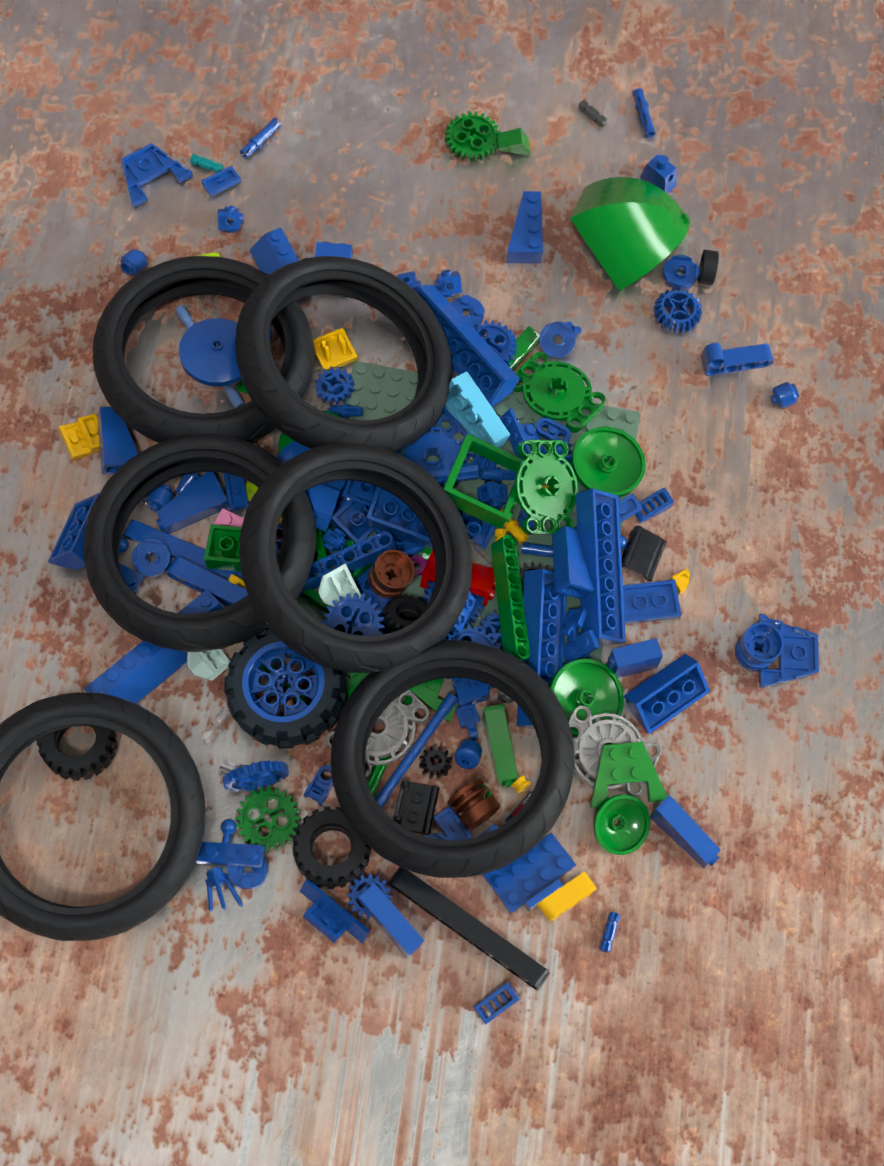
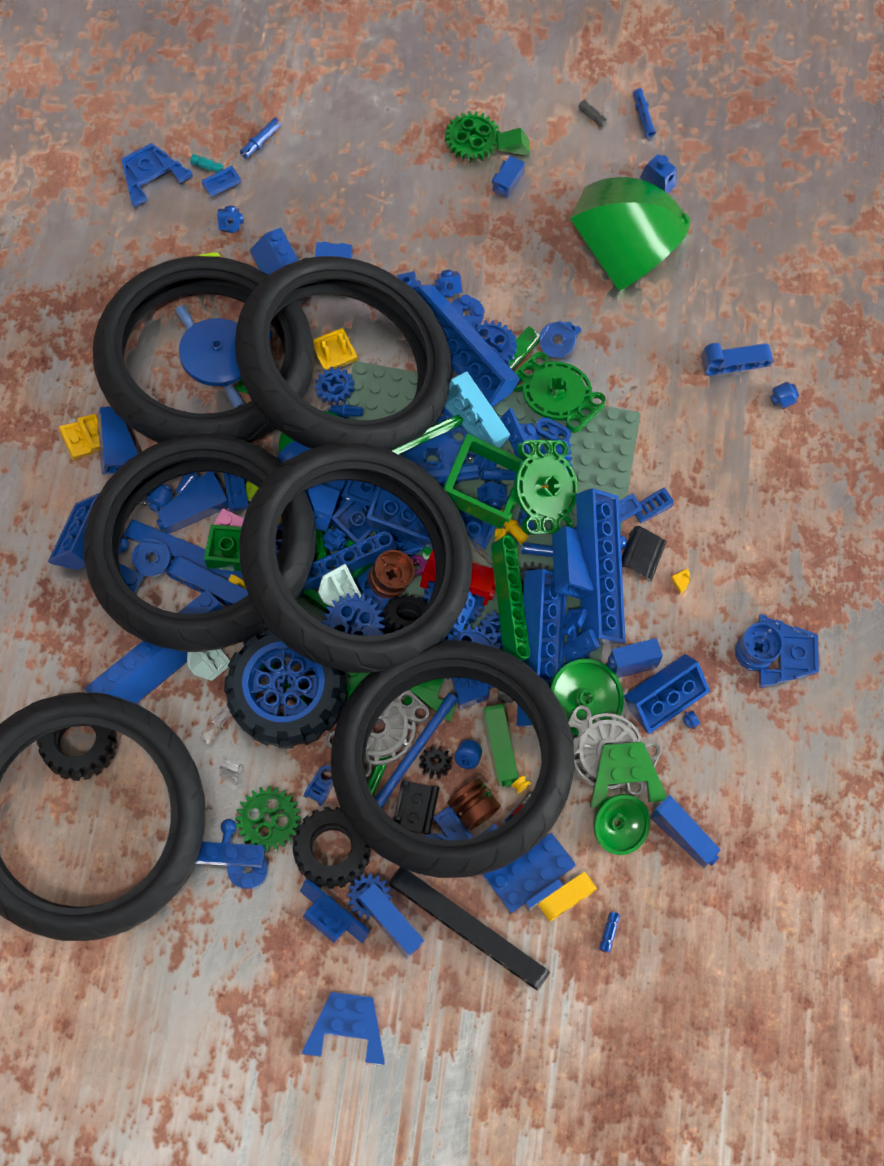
(133, 262): blue head -> none
(216, 879): blue plant -> none
(255, 776): blue gear -> none
(351, 1018): none -> blue wing
(432, 432): none -> axle
(468, 718): blue plate -> none
(486, 1019): blue slope -> none
(508, 177): none -> blue brick
(527, 238): blue wedge -> none
(608, 461): green dish -> none
(651, 601): blue plate -> none
(675, 302): blue gear -> none
(677, 280): blue plate -> none
(691, 720): none -> blue plate
(708, 267): black tyre -> none

